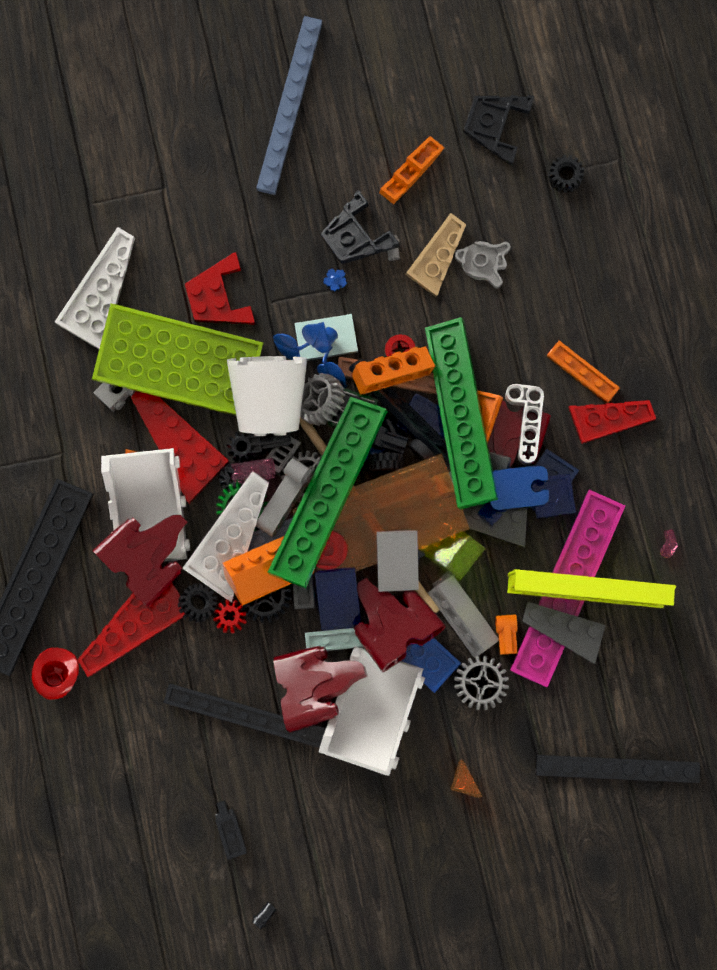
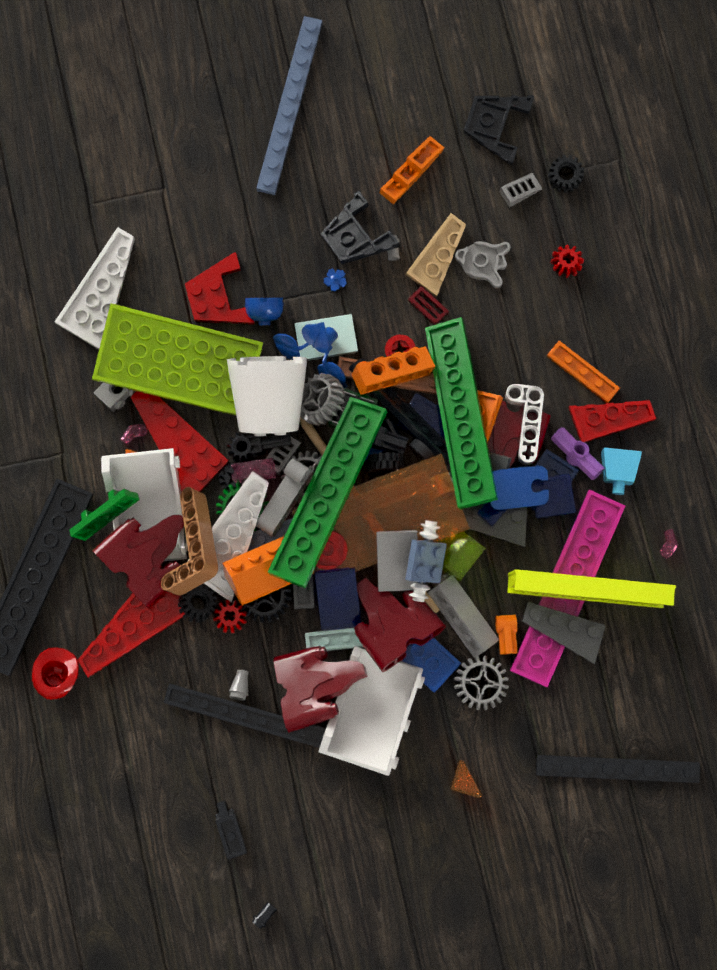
(94, 521): none -> green hinge
(136, 430): none -> clear pink arm
(200, 544): none -> medium nougat beam
(239, 687): none -> light grey cone
(264, 309): none -> blue cylinder
(411, 299): none -> dark red tile
(425, 561): none -> sand blue plate
(504, 191): none -> light grey slope
(561, 264): none -> red gear
(577, 453): none -> medium lavender piece
(620, 467): none -> medium azure torso

